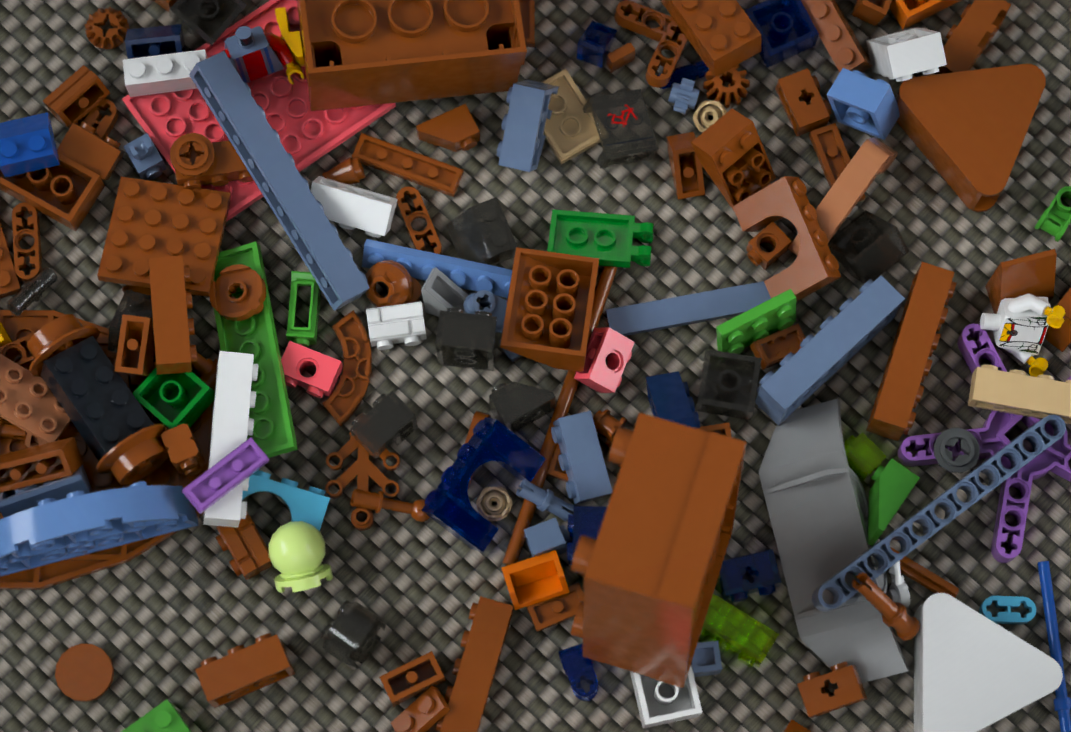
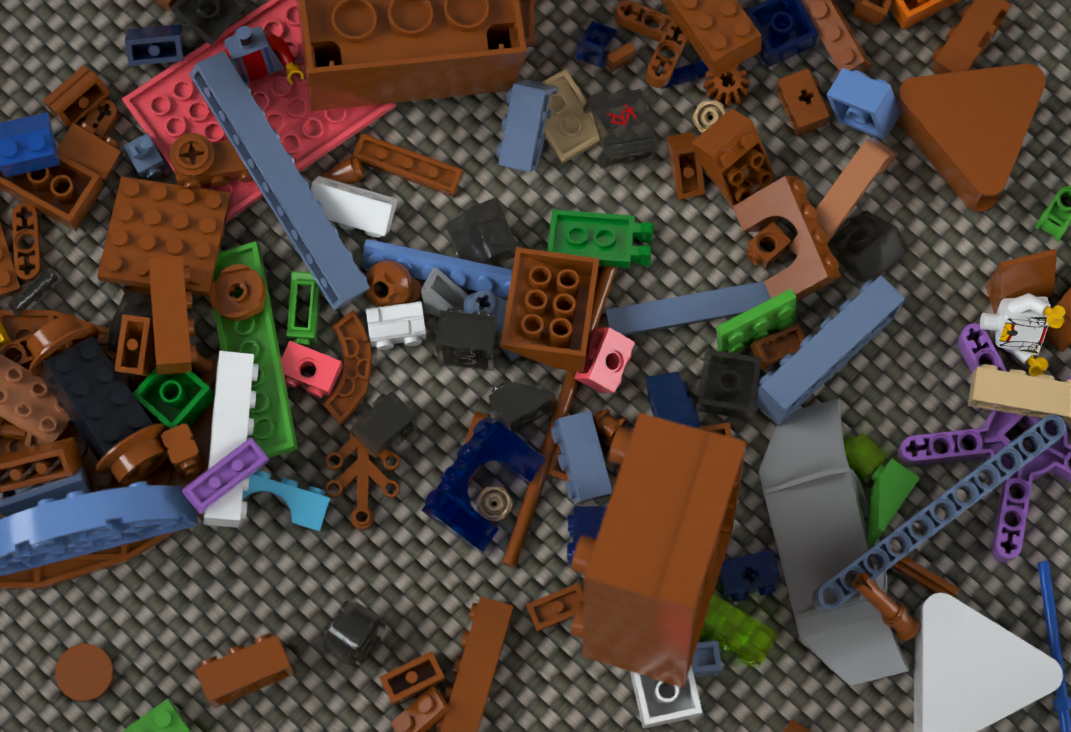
(114, 36): dark orange gear -> none
(161, 73): white brick -> none
(246, 547): dark orange brick -> none
(292, 39): yellow slope -> none
(298, 554): yellowish green tile -> none
(376, 502): dark orange pin -> none
(418, 204): dark orange beam -> none
(451, 130): dark orange slope -> none
(535, 580): orange panel -> none
(544, 499): sand blue pin -> none
(546, 537): sand blue brick -> none
(579, 669): clear blue piece -> none
(683, 95): sand blue gear -> none
(830, 152): dark orange plate -> none
(849, 689): dark orange brick -> none
(898, 590): white plate -> none
(907, 53): white brick -> none
(910, 351): dark orange brick -> none
(968, 445): dark grey gear -> none
(1008, 603): medium azure beam -> none

